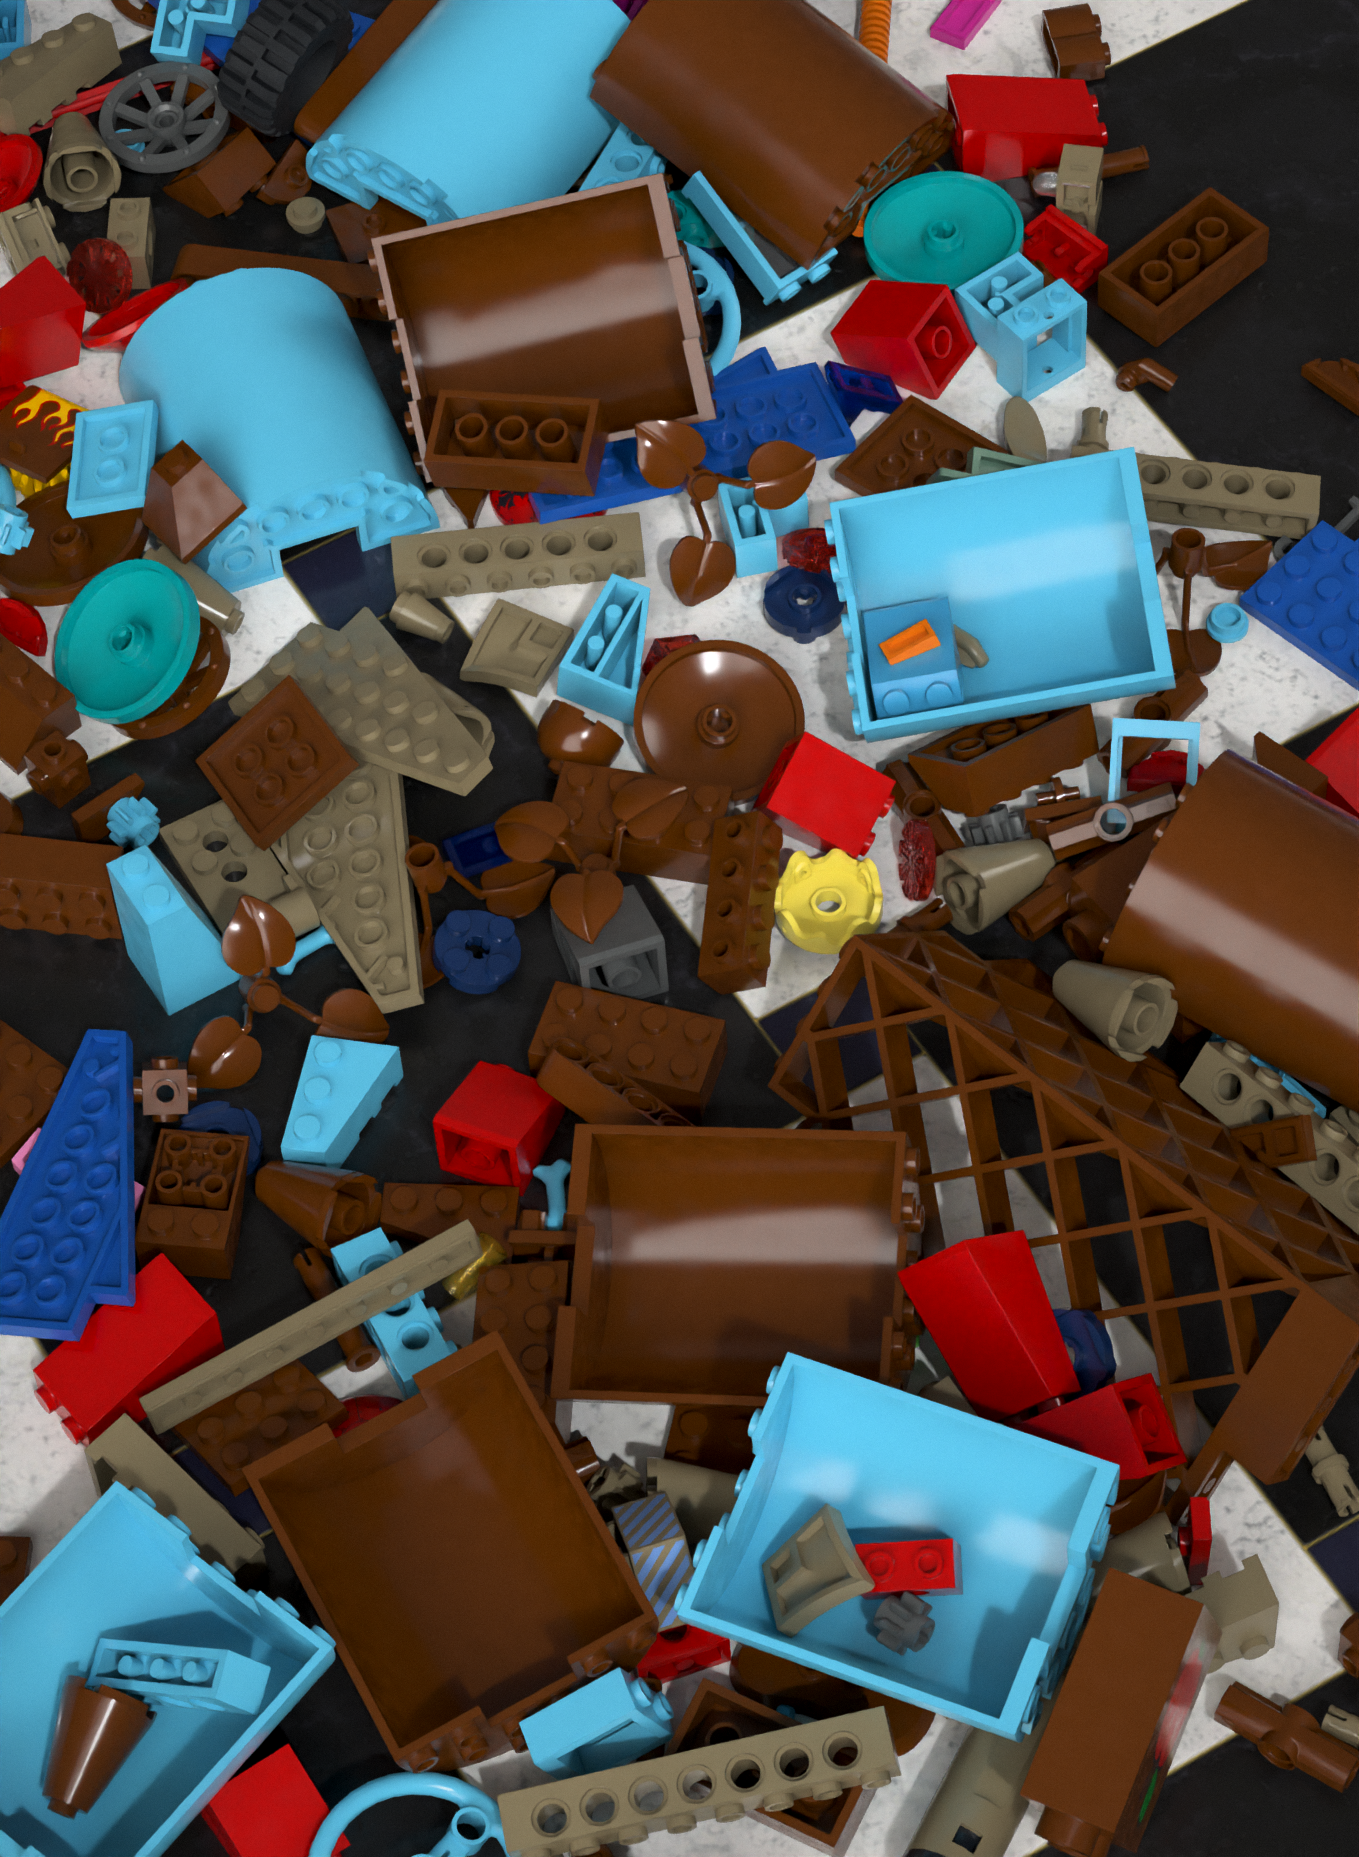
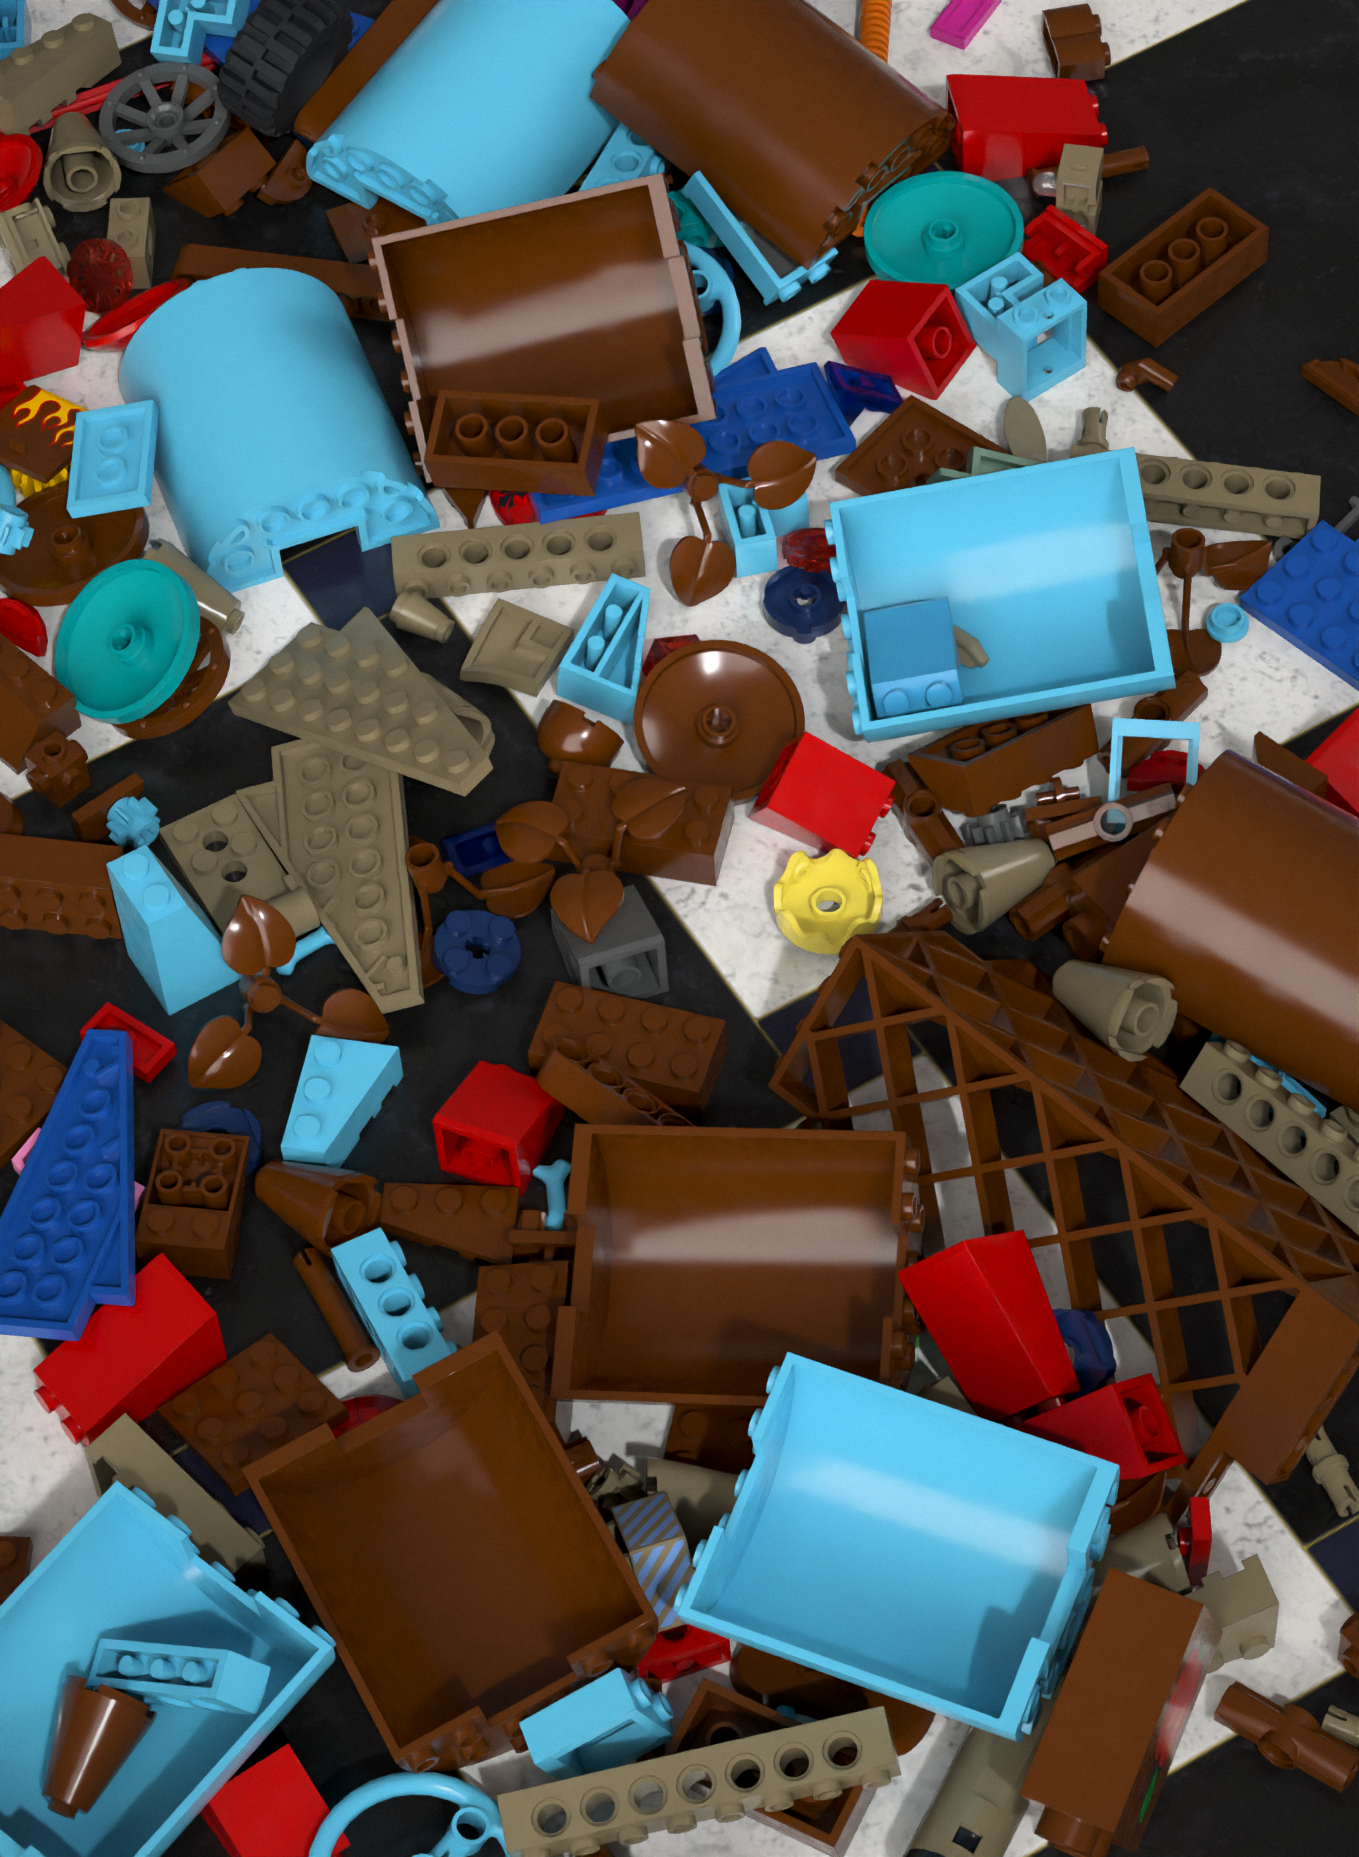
(150, 1048): none -> red plate
(159, 1072): reddish brown brick -> none
(187, 502): reddish brown slope -> none
(277, 762): reddish brown plate -> none
(305, 214): dark tan plate -> none
(311, 1327): dark tan tile -> none
(466, 1279): clear yellow cone -> none
(740, 903): reddish brown brick -> none
(814, 1572): dark tan plate -> none
(904, 1623): dark grey gear -> none
(910, 642): orange piece -> none
(913, 1566): red brick -> none
(917, 860): clear red wheel -> none
(1280, 1141): reddish brown tile -> none

